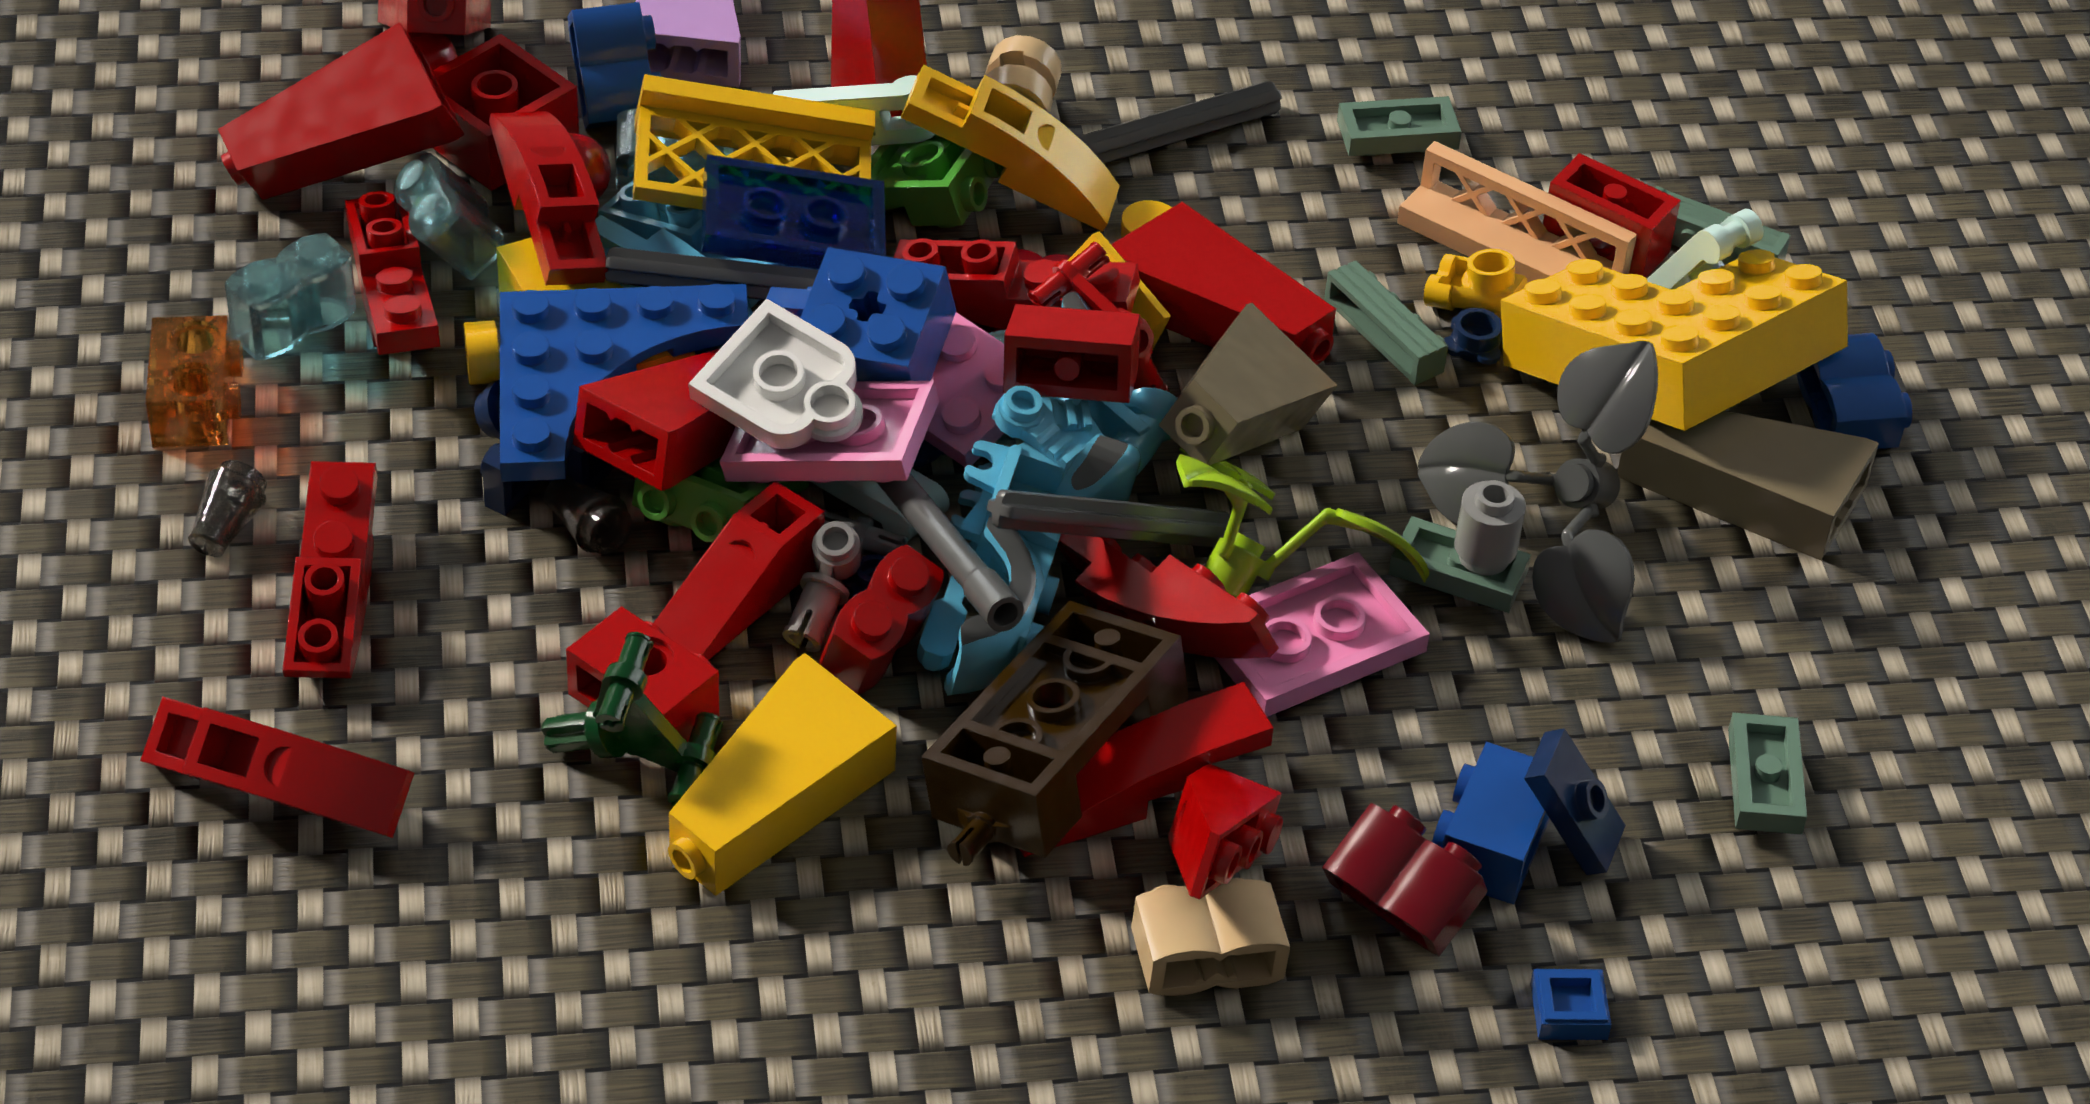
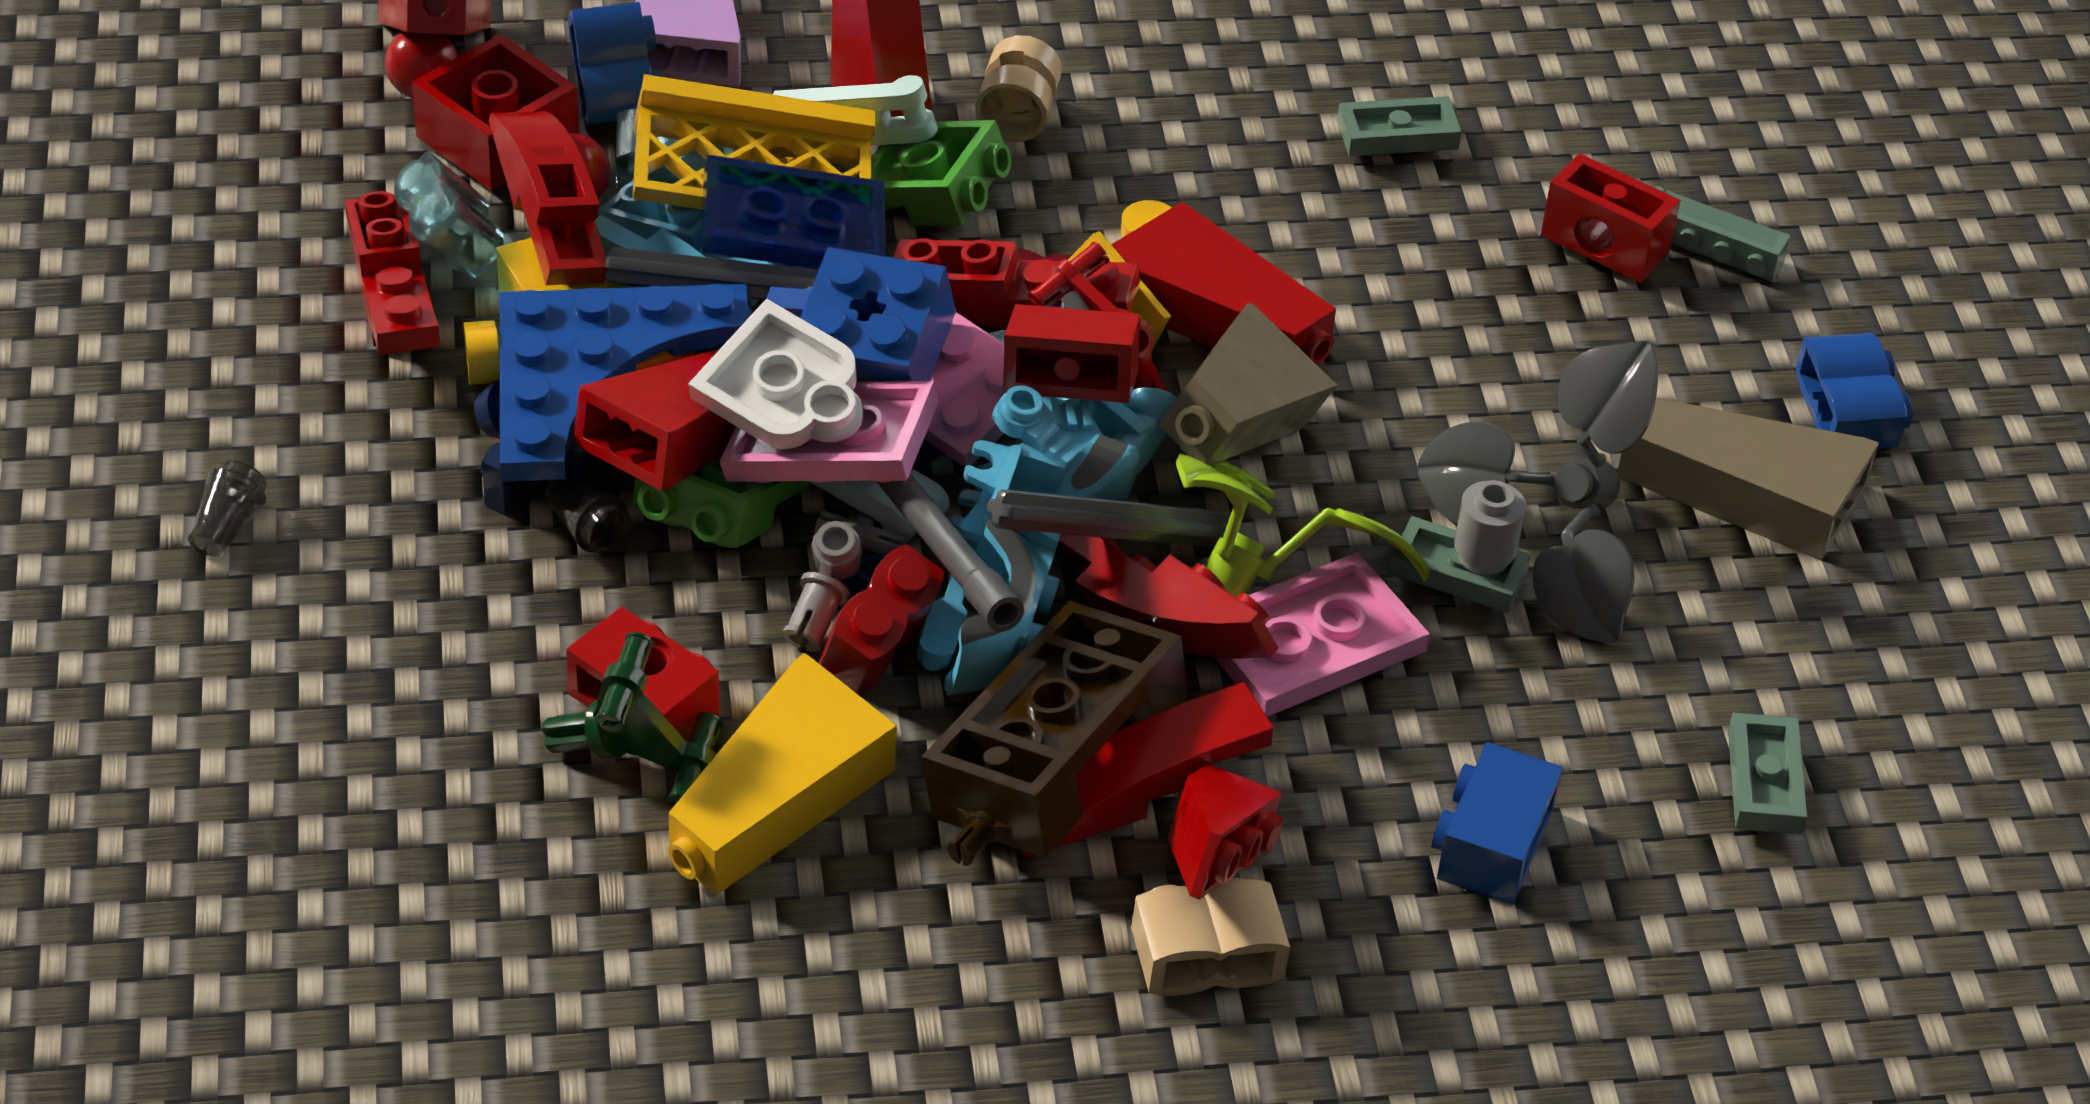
(191, 381): clear orange brick -> none
(278, 766): red slope -> none
(290, 296): clear light blue brick -> none
(332, 571): red slope -> none
(342, 119): red slope -> none
(744, 571): red slope -> none
(1033, 146): yellow slope -> none
(1184, 122): dark grey axle -> none
(1386, 322): sand green piece -> none
(1406, 878): dark red brick -> none
(1472, 222): light nougat fence -> none
(1474, 281): yellow plate -> none
(1476, 336): dark blue plate -> none
(1570, 1004): blue tile -> none
(1575, 801): dark blue plate -> none
(1708, 249): light aqua plate -> none
(1711, 337): yellow brick -> none

